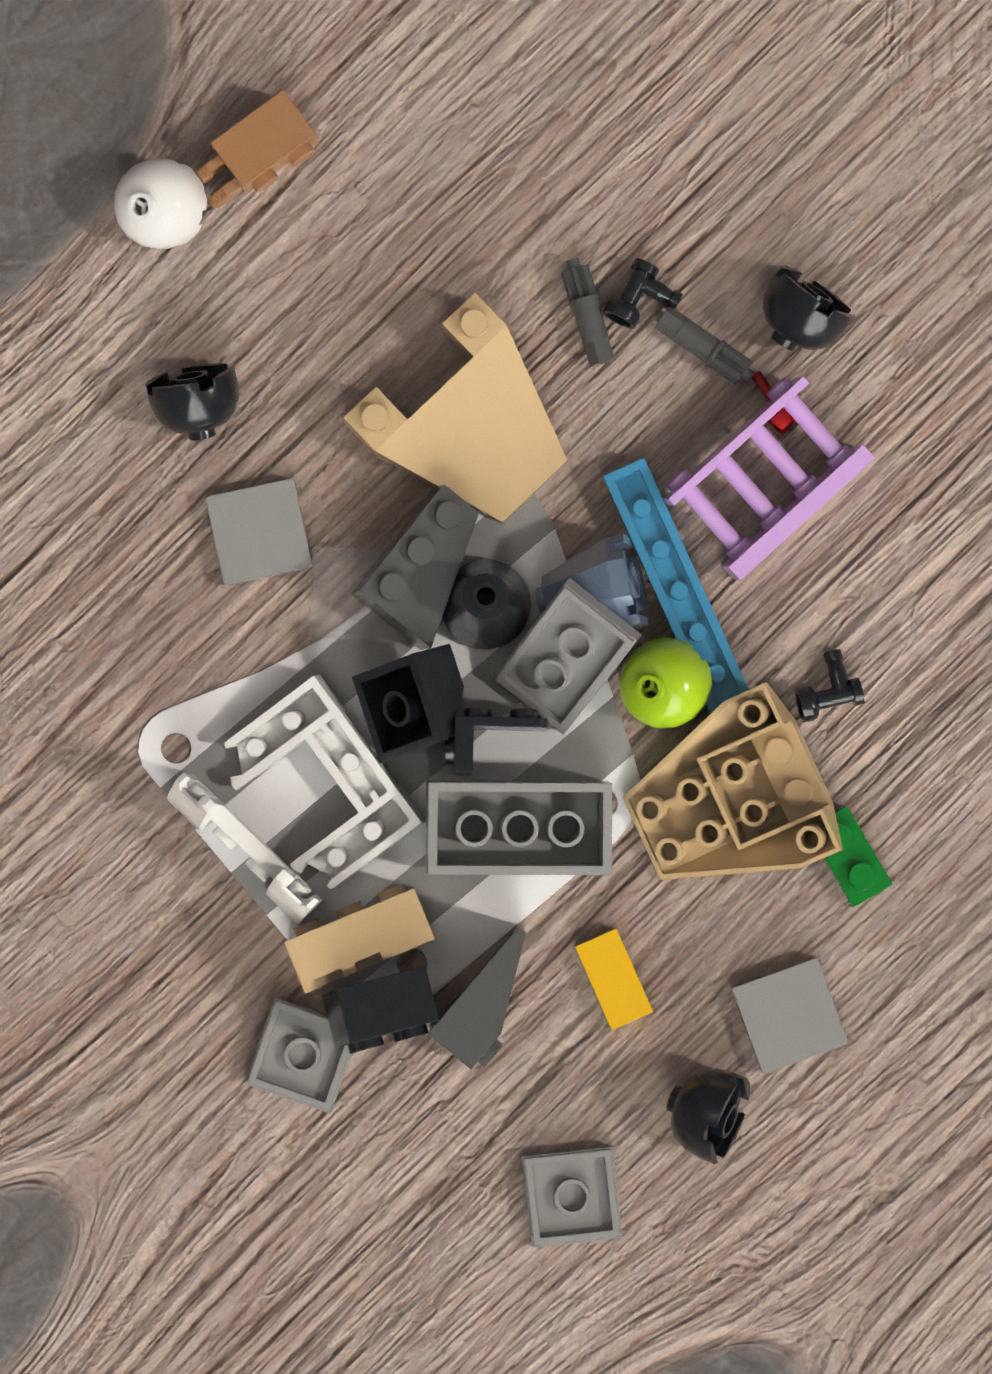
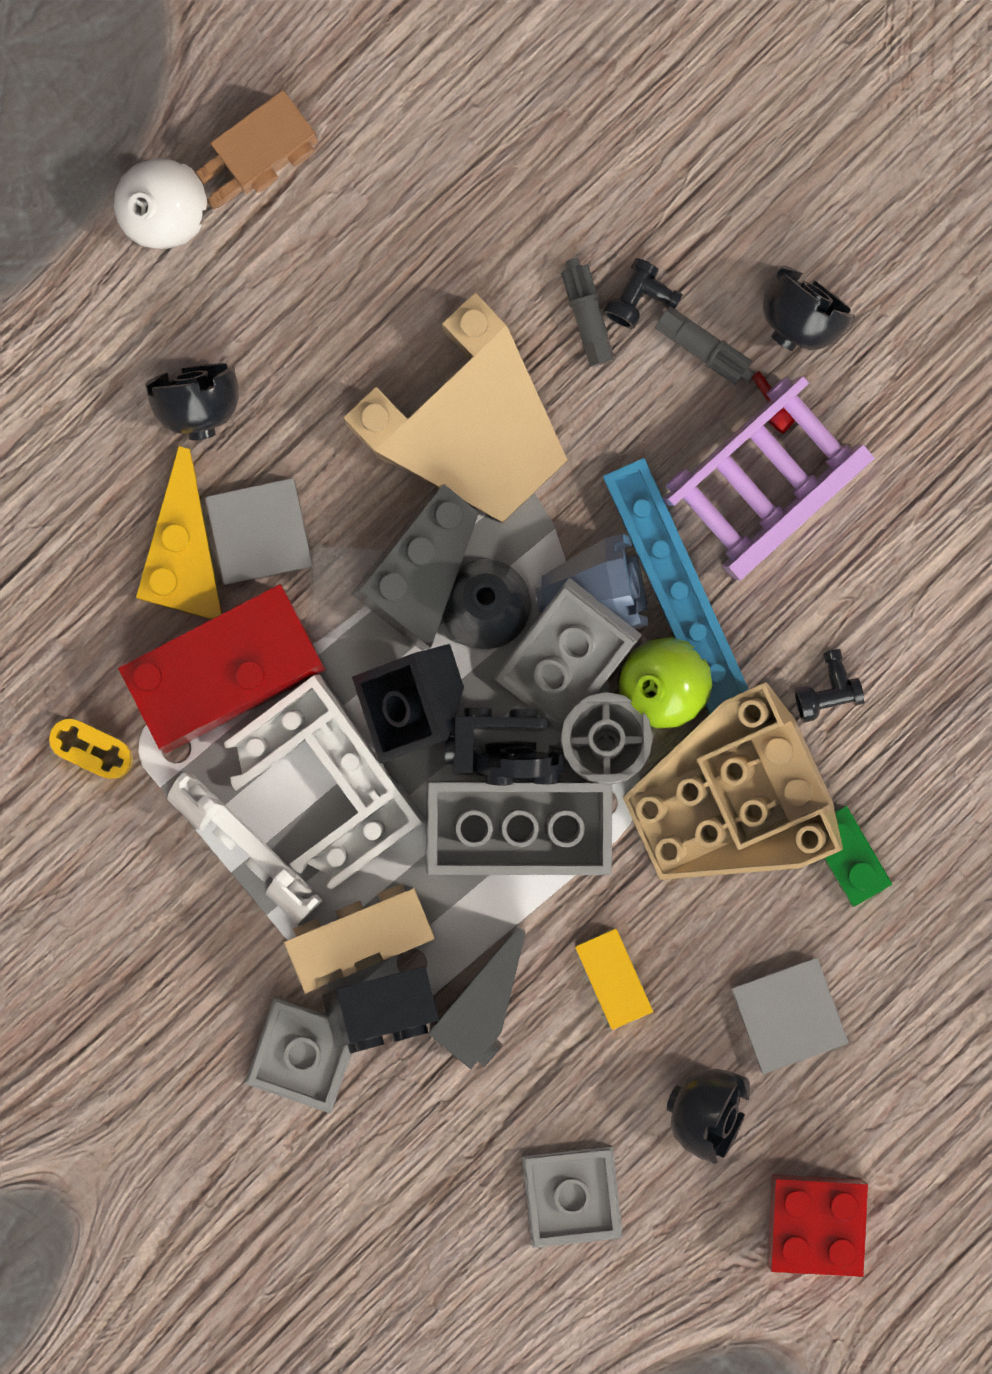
(86, 758): none -> yellow beam
(179, 558): none -> yellow wing
(222, 669): none -> red brick
(518, 760): none -> black plate
(606, 717): none -> light grey cylinder
(817, 1225): none -> red brick

